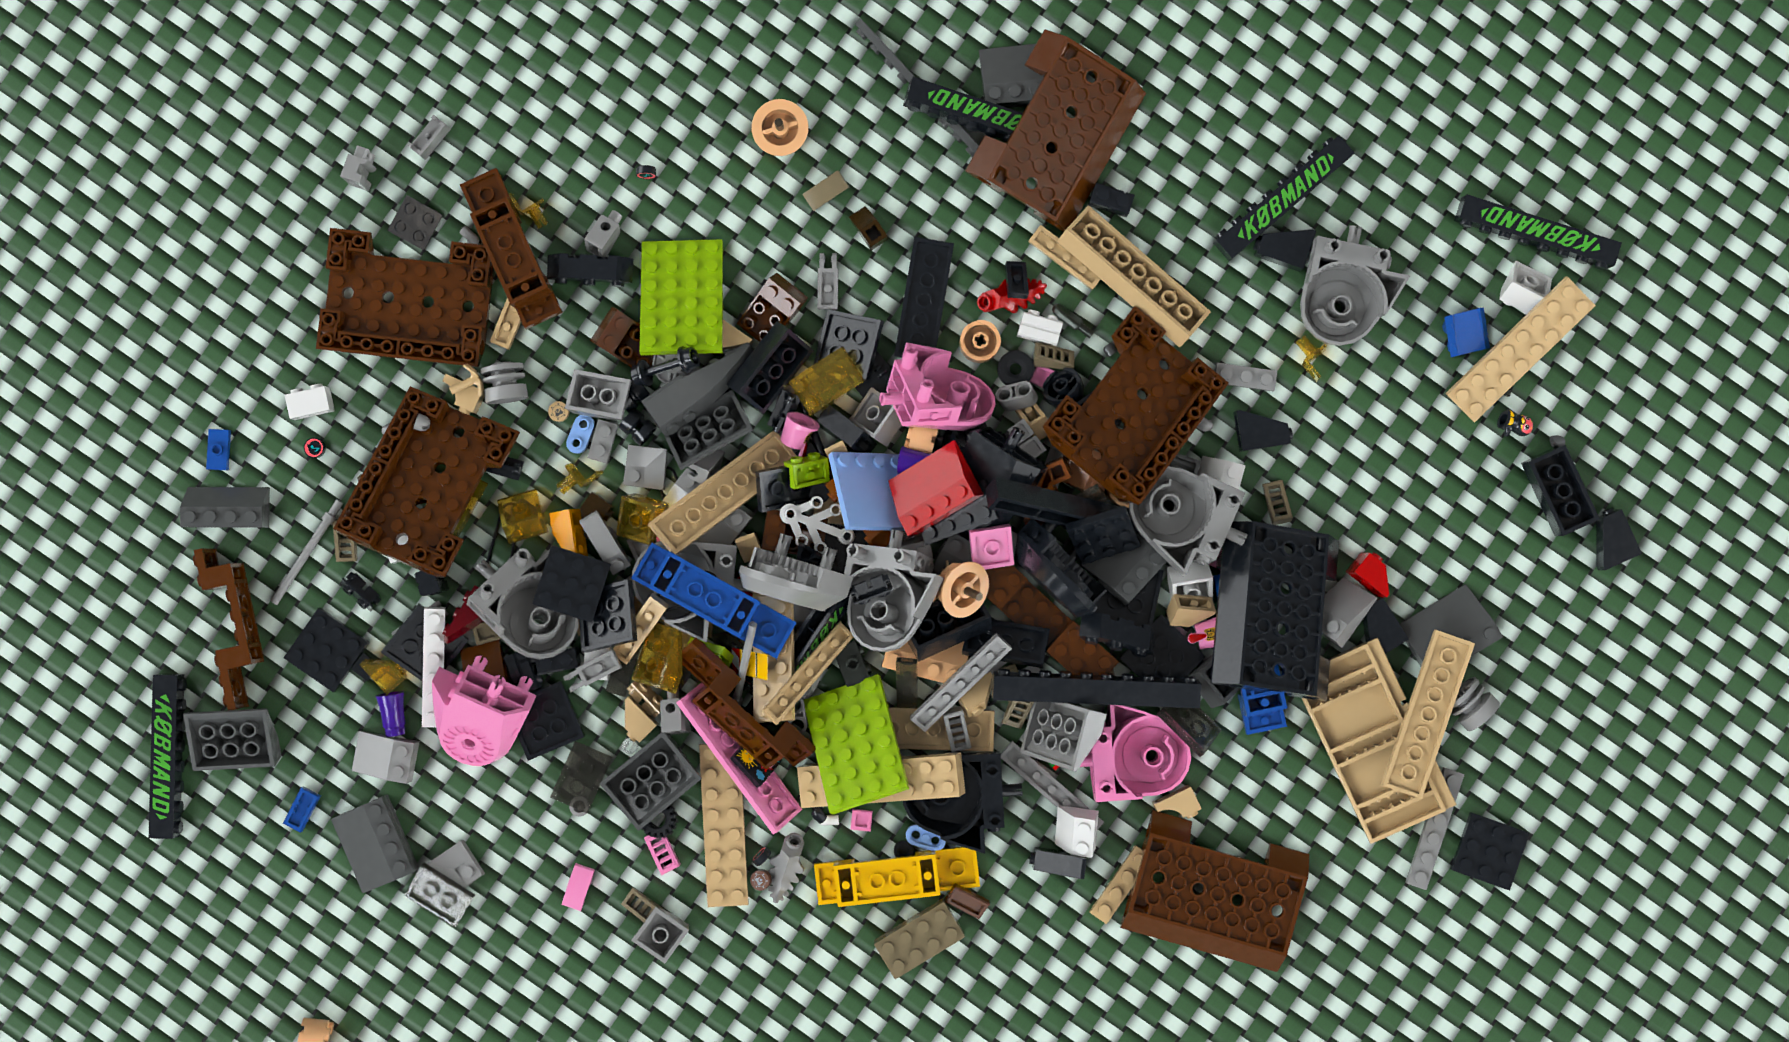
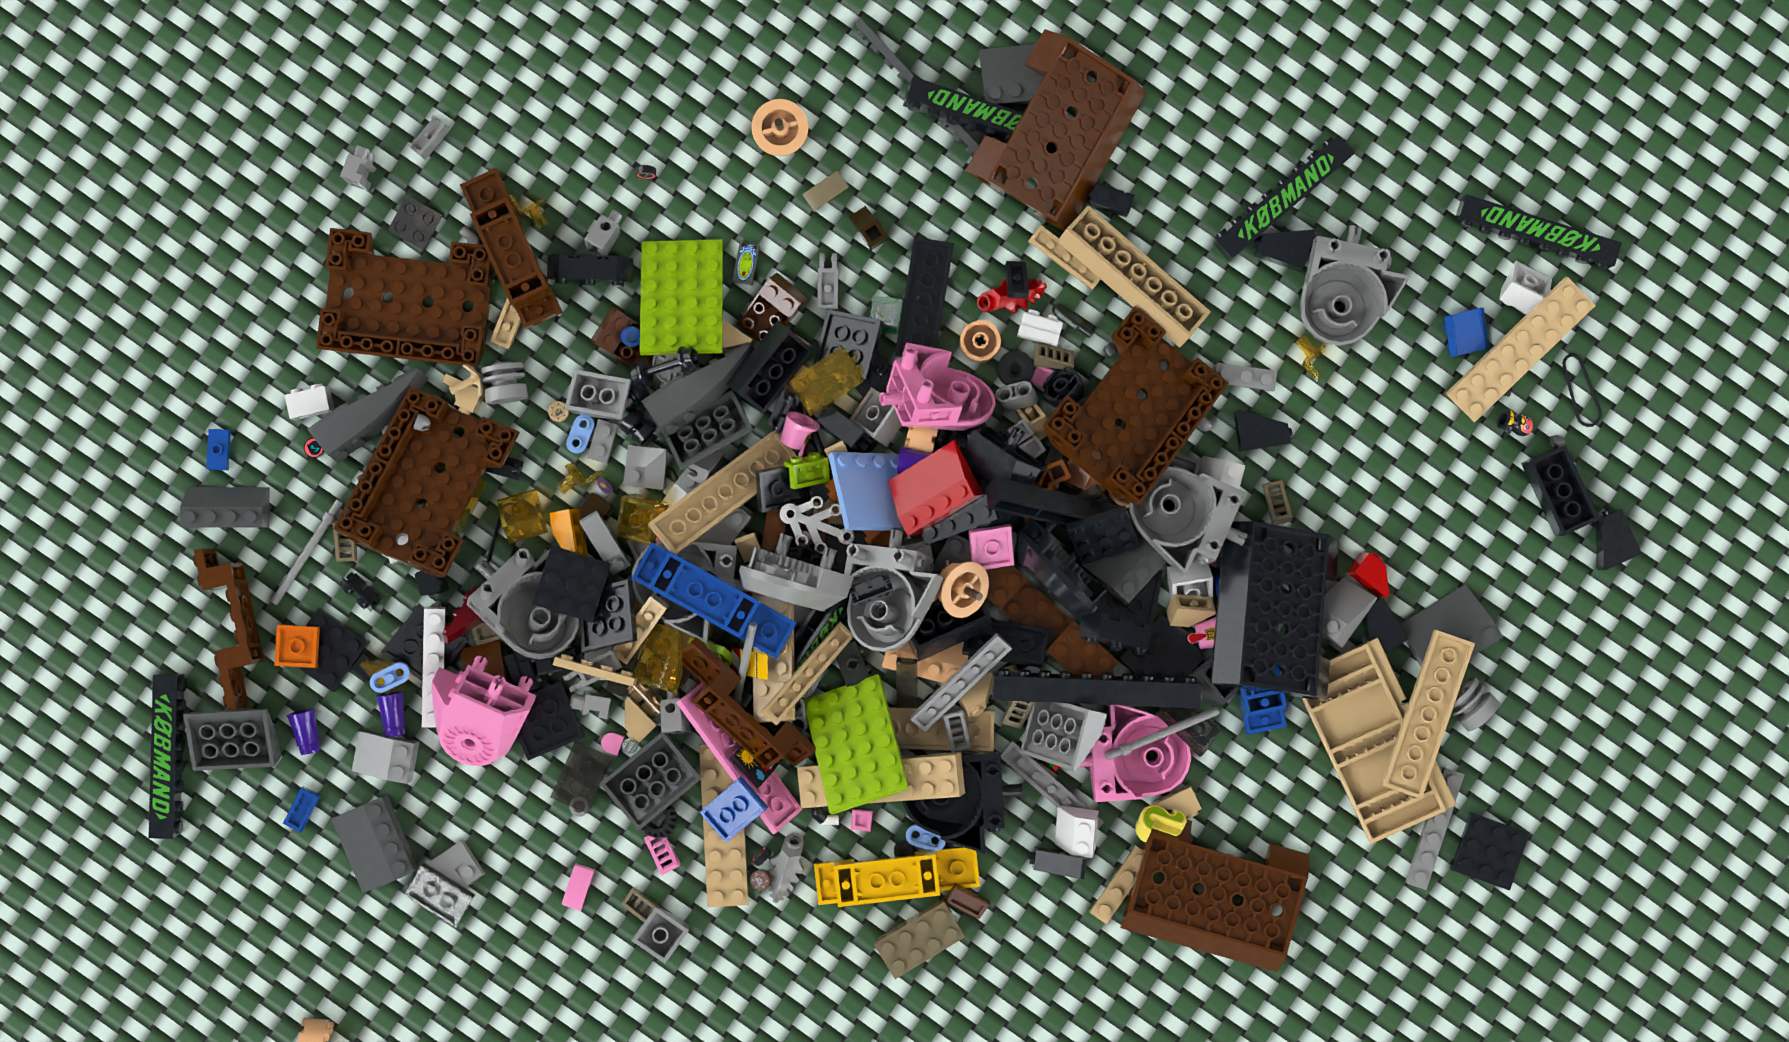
(297, 646): none -> orange plate
(305, 730): none -> dark purple plant
(357, 423): none -> dark grey wedge
(390, 676): none -> light blue plate
(586, 667): none -> tan plate
(591, 701): none -> light grey hips
(602, 488): none -> tile
(612, 743): none -> bright pink tile
(630, 336): none -> blue tile
(733, 809): none -> tile
(746, 263): none -> tile
(889, 311): none -> piece
(1126, 748): none -> light grey bar
(1159, 819): none -> light yellow animal
(1571, 392): none -> black piece

